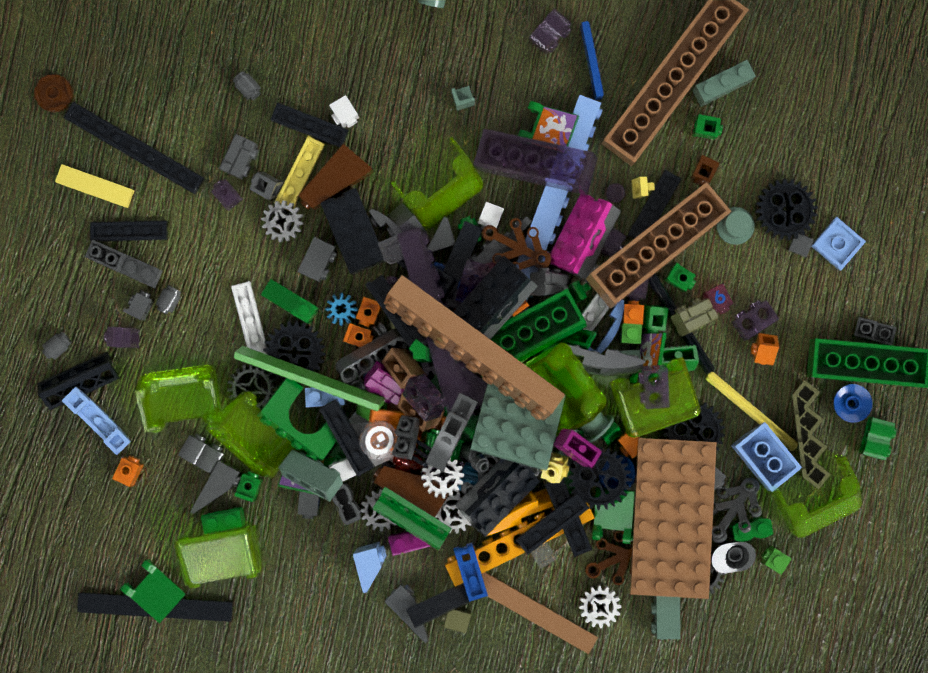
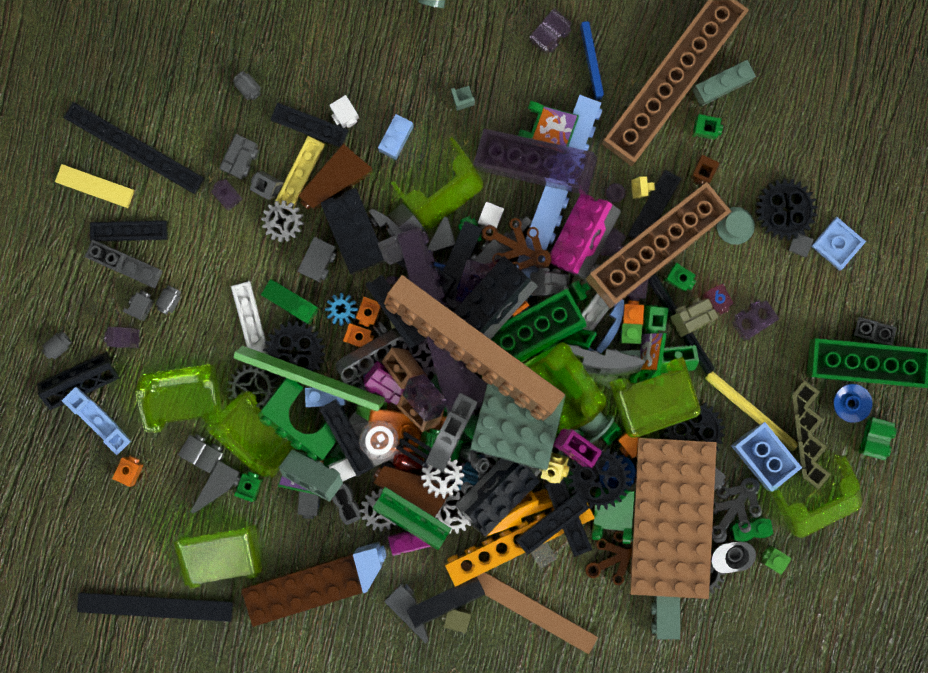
(53, 93): reddish brown tile -> none
(155, 593): green flag -> none
(223, 520): green brick -> none
(302, 590): none -> reddish brown brick
(395, 137): none -> light blue brick
(407, 437): dark grey slope -> none
(421, 352): green piece -> none
(470, 573): blue plate -> none
(594, 612): white gear -> none
(659, 386): brick -> none
(765, 349): orange brick -> none

